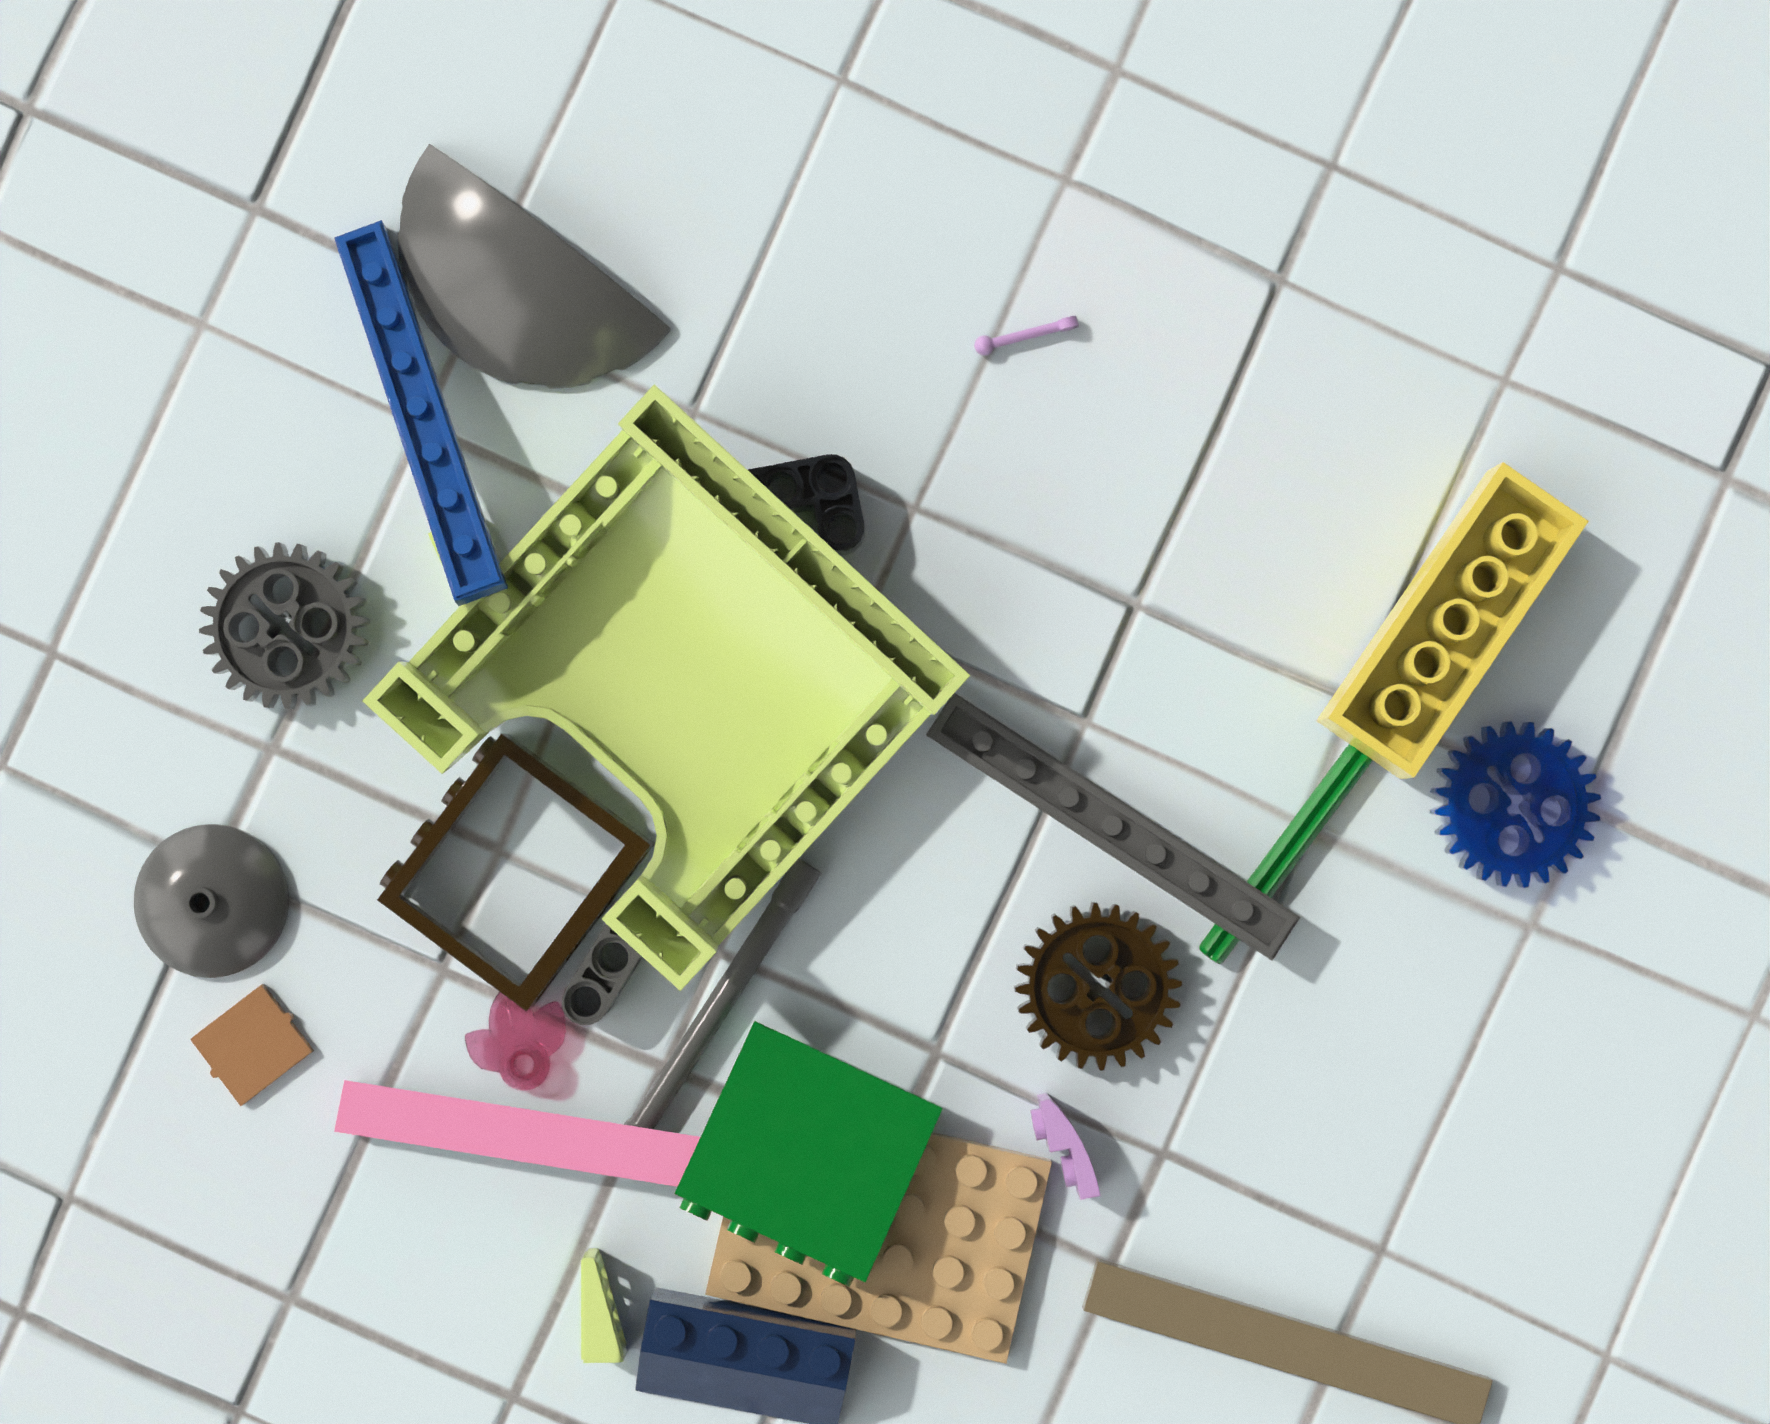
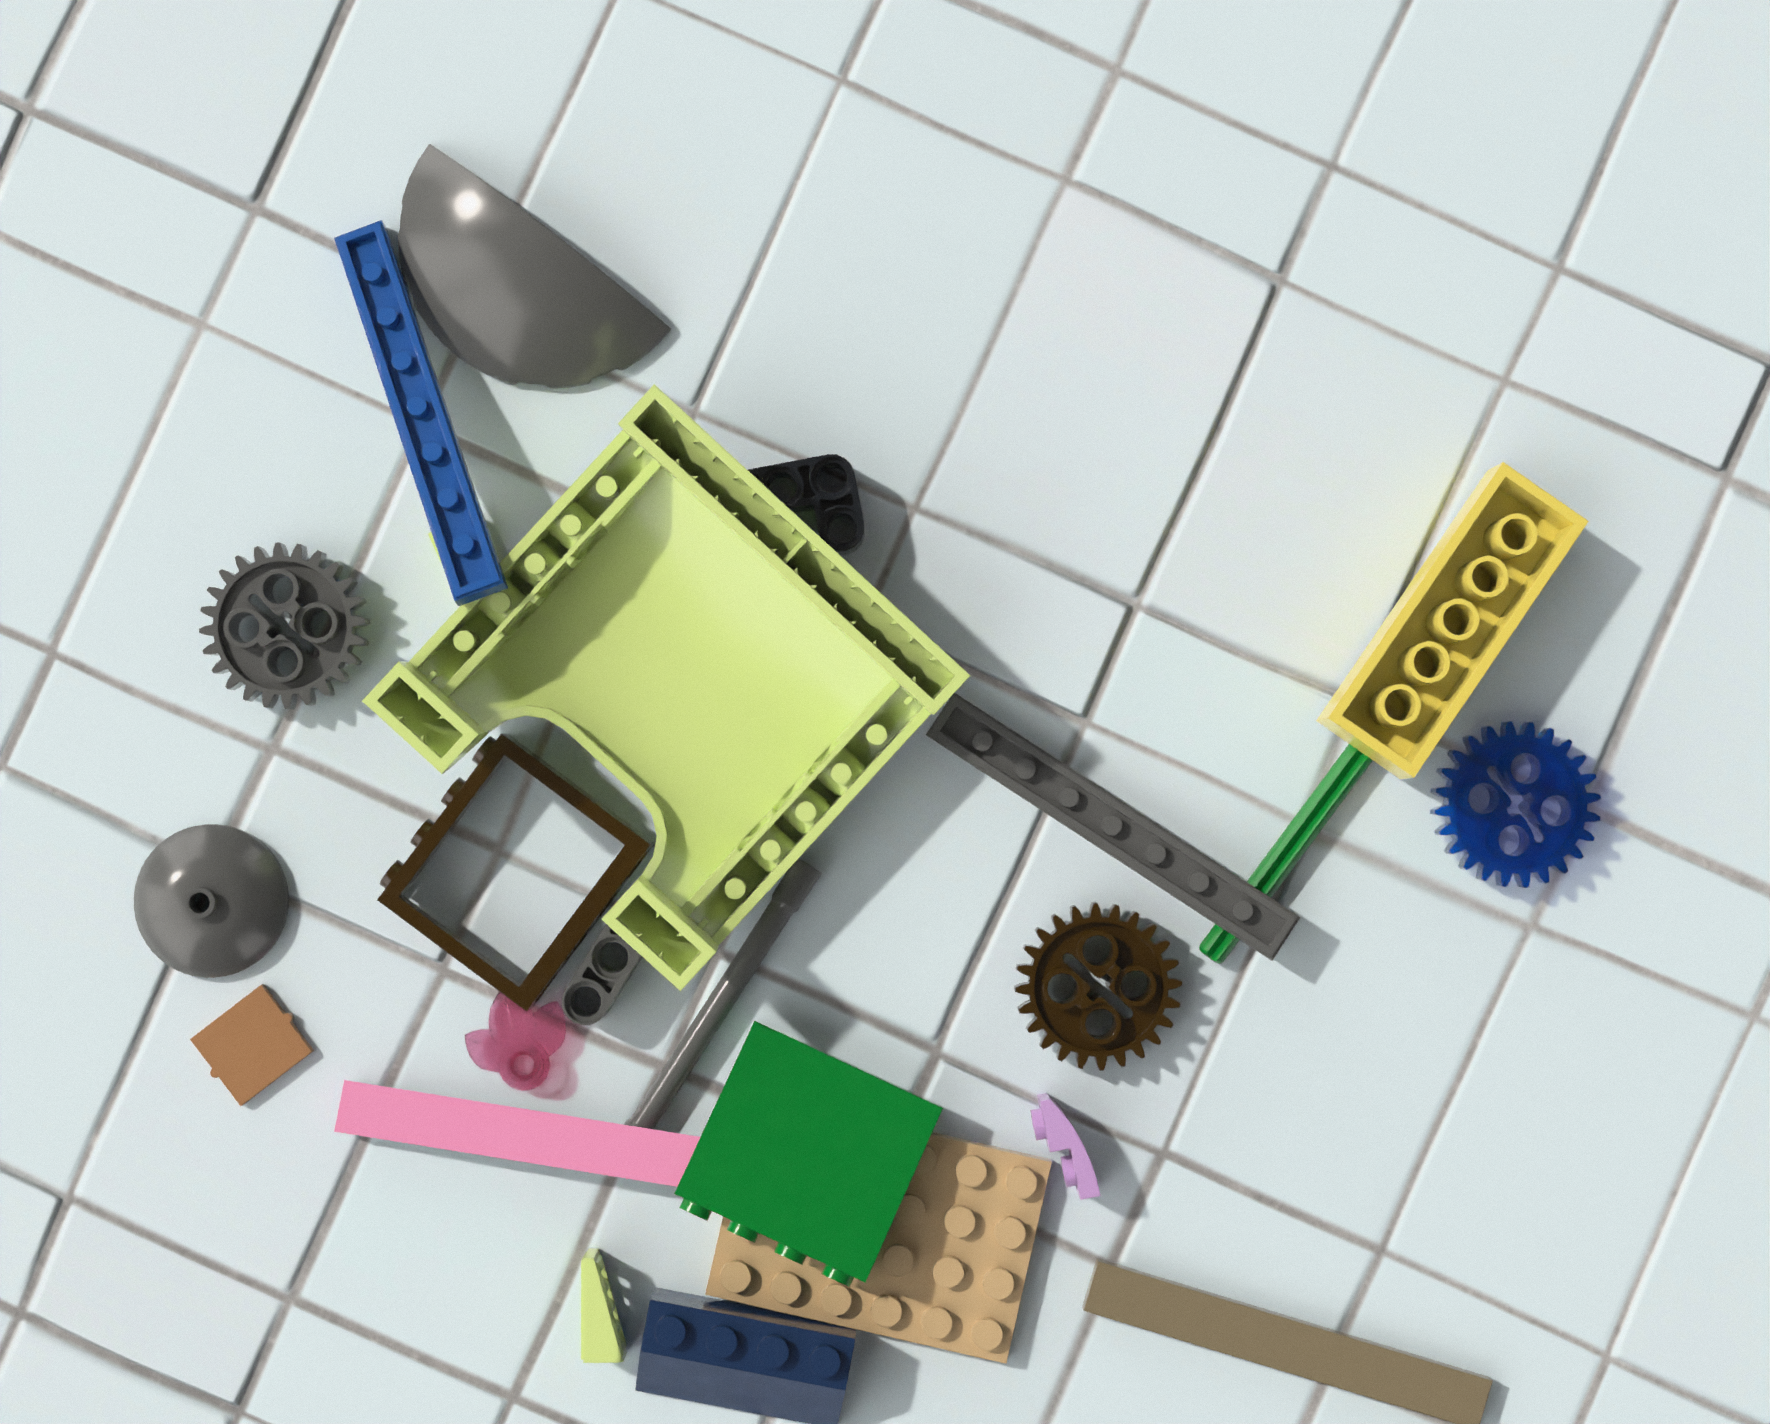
(985, 345): lavender hinge -> none

